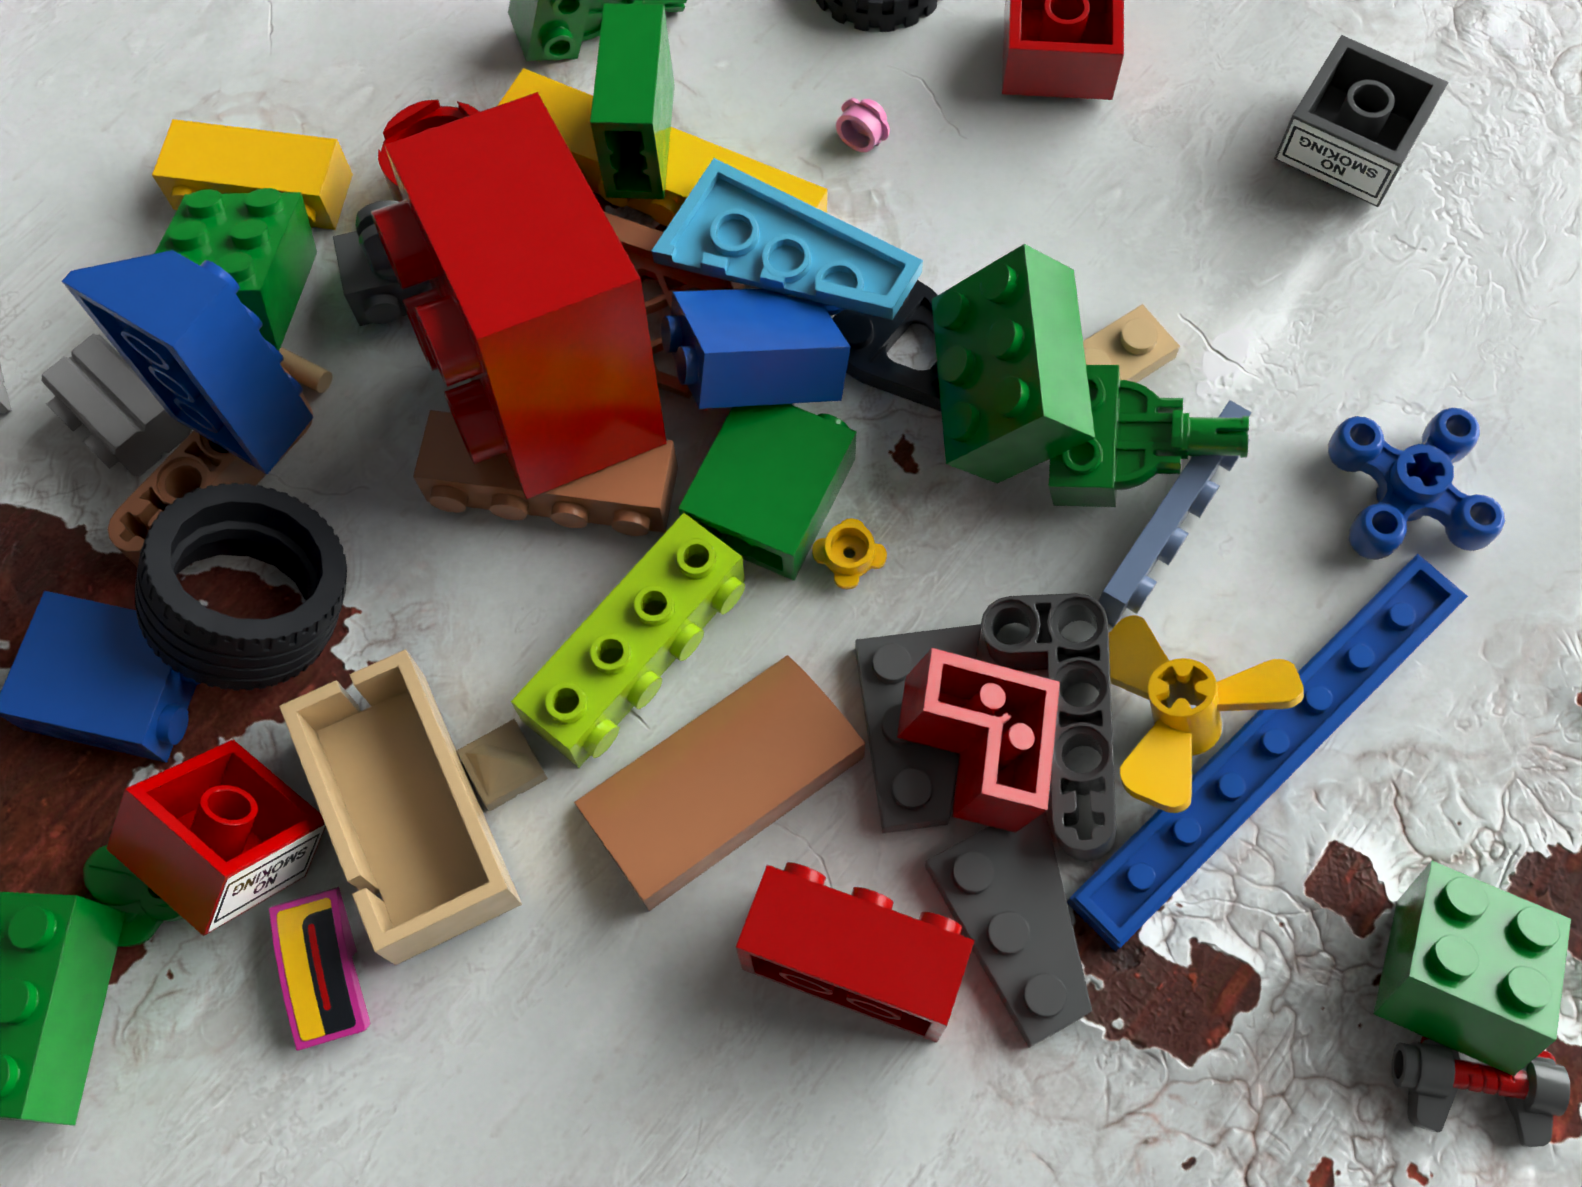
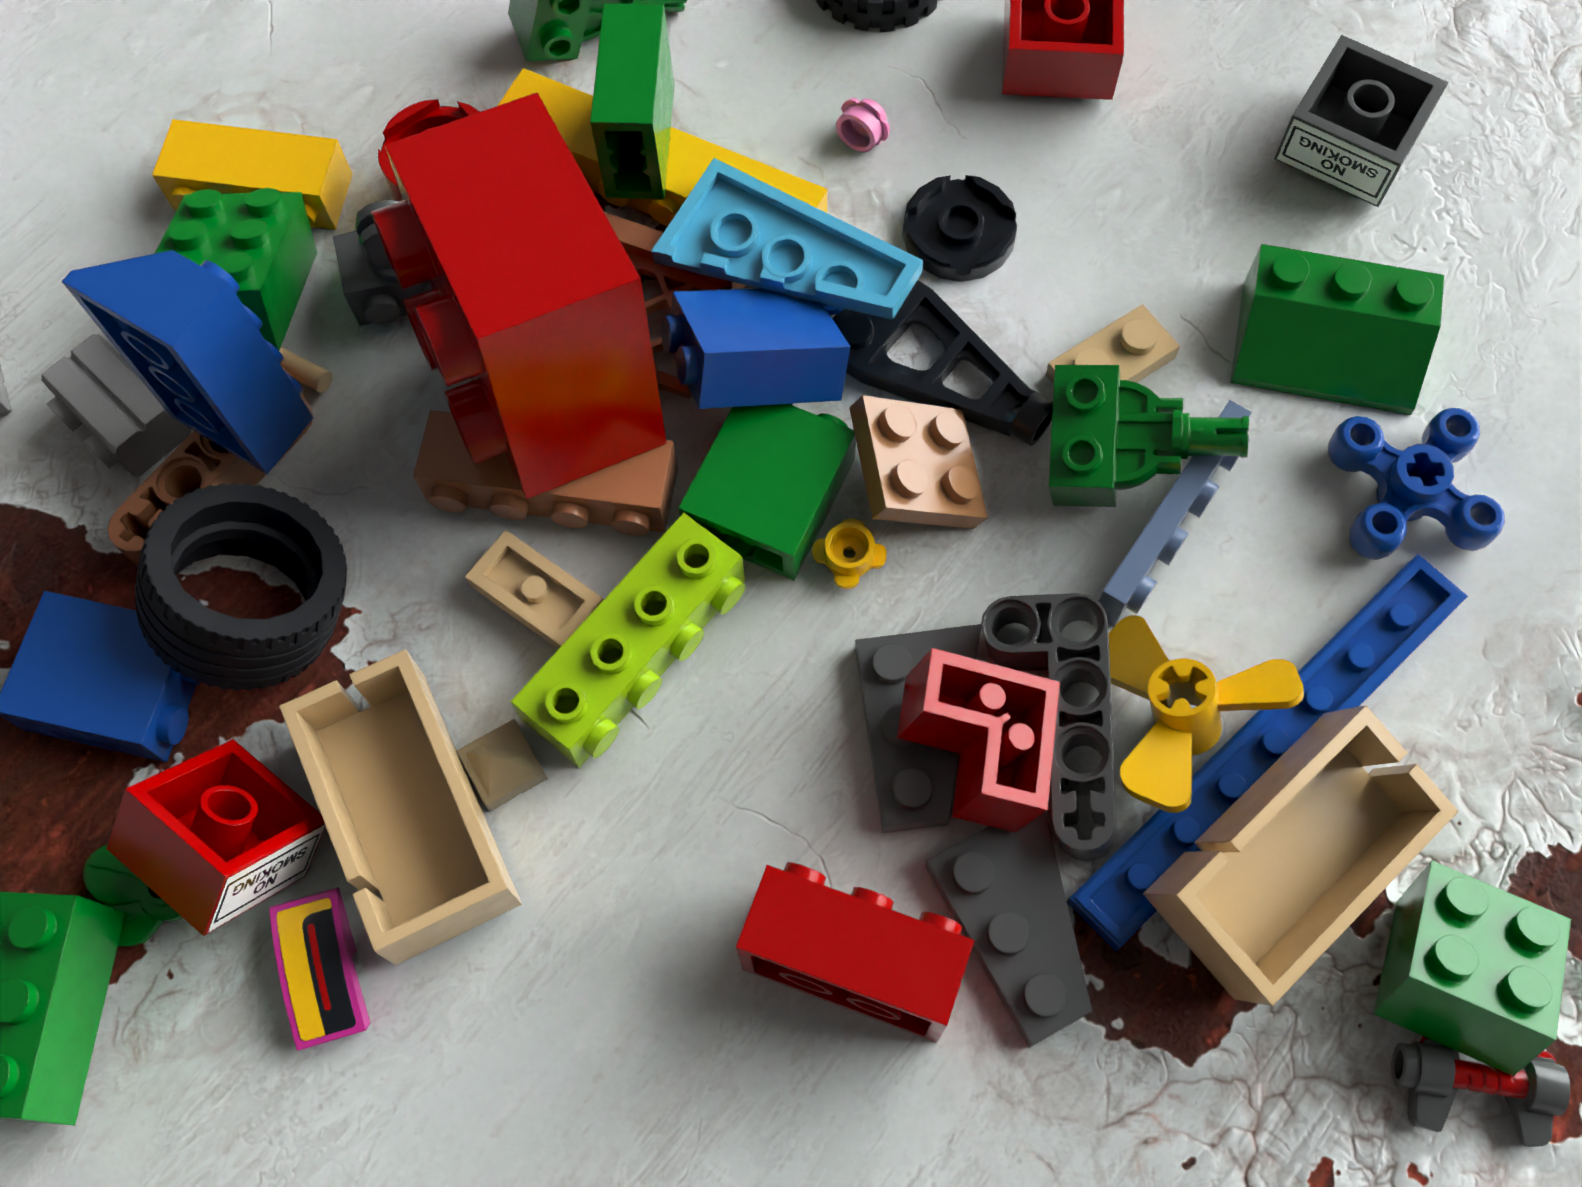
(532, 589): none -> tan plate
(720, 780): nougat slope -> none
(917, 463): none -> medium nougat plate
(960, 227): none -> black tile
(1011, 366): green brick -> none
(1300, 855): none -> tan piece
(1337, 328): none -> green slope

